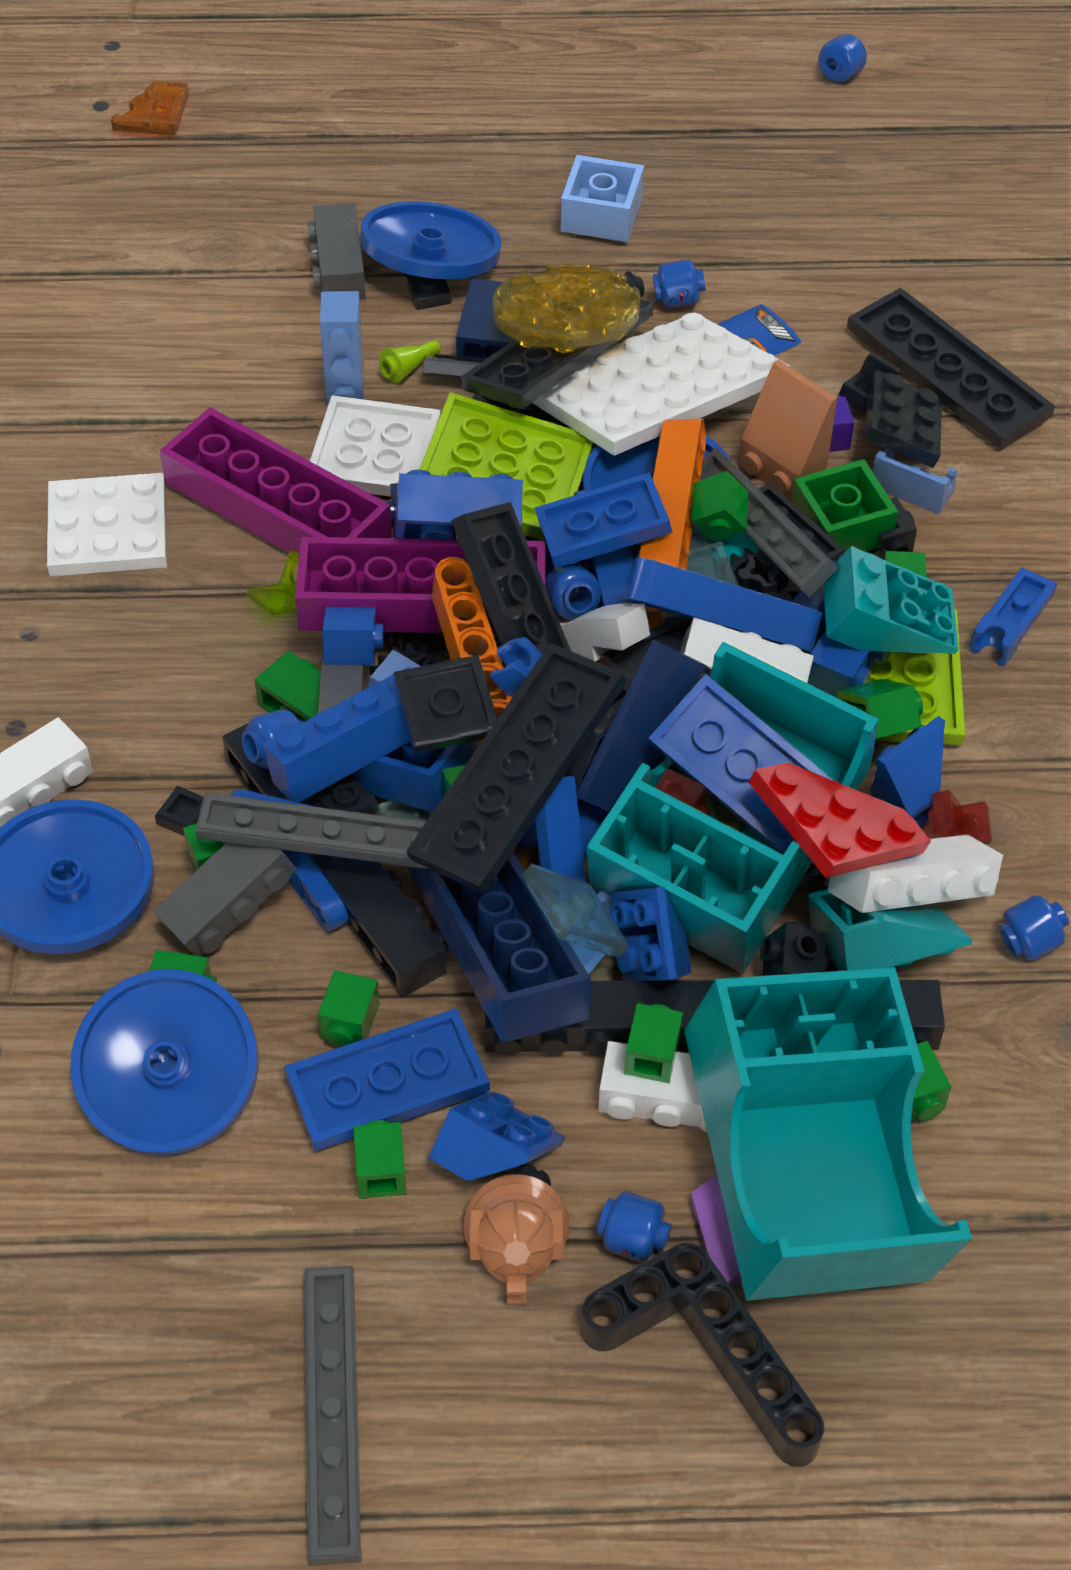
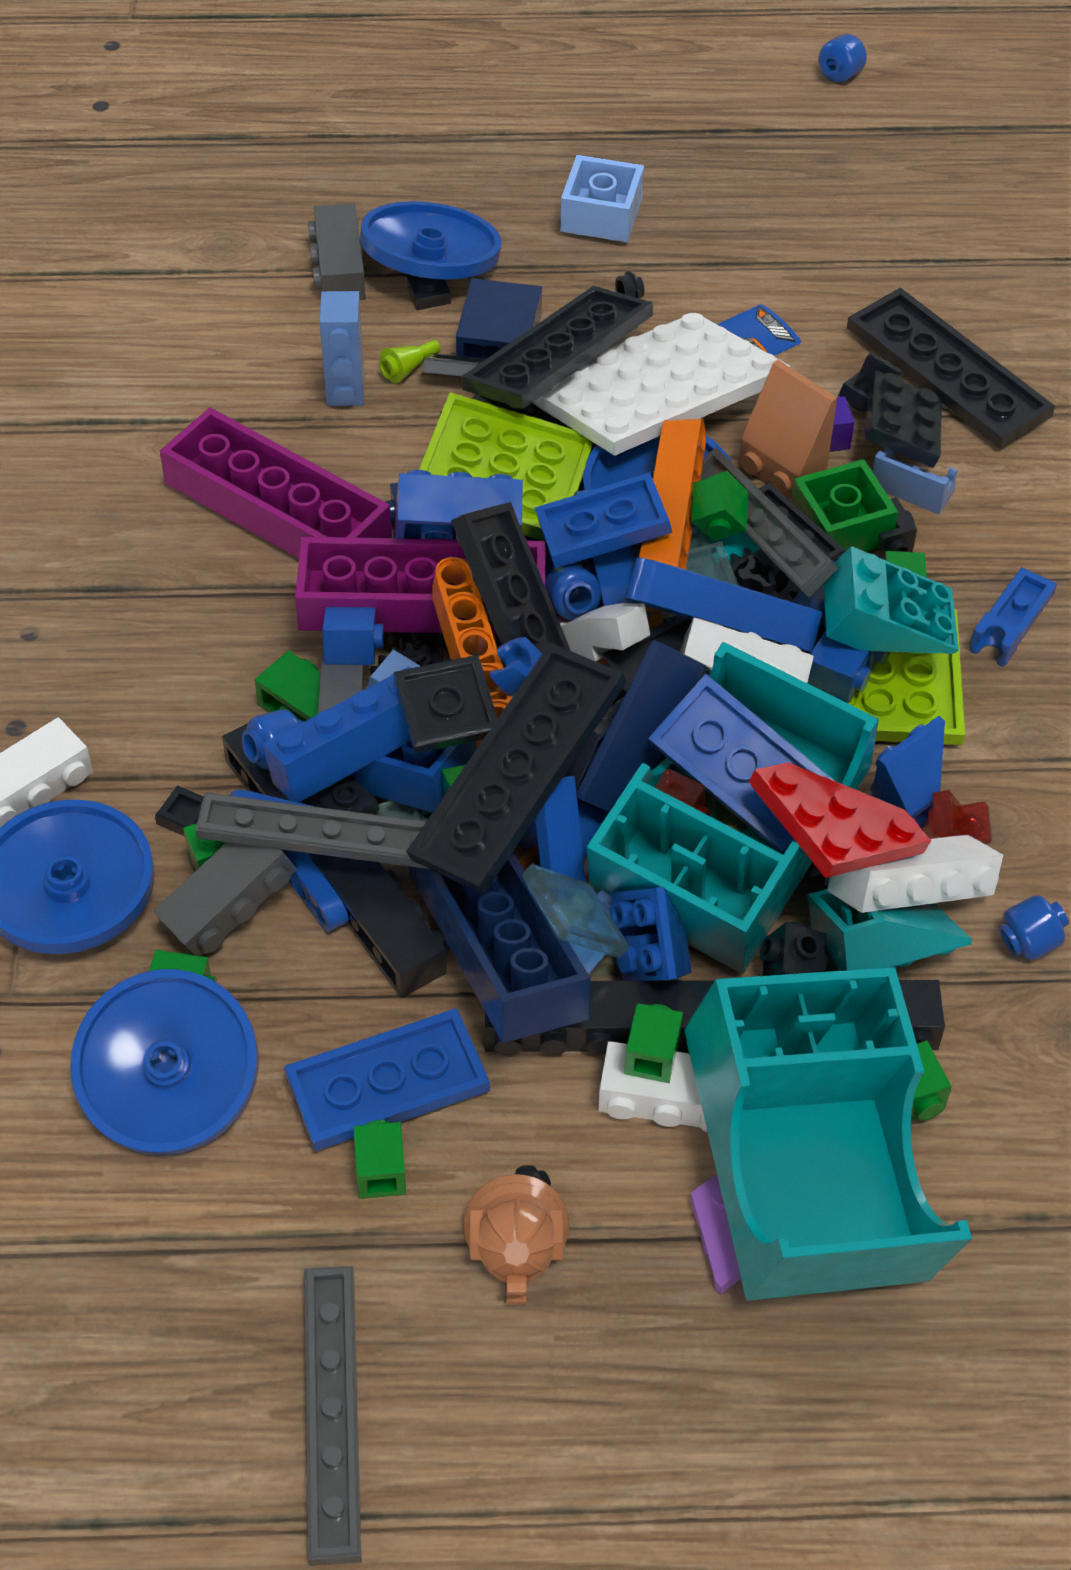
(106, 524): white plate -> none
(155, 110): clear orange wing -> none
(281, 596): clear neon green bracket -> none
(348, 1008): green brick -> none
(373, 441): white plate -> none
(491, 1137): blue slope -> none
(566, 307): clear yellow plate -> none
(633, 1226): blue head -> none
(678, 284): blue head -> none
(715, 1335): black beam -> none
(892, 702): green brick -> none

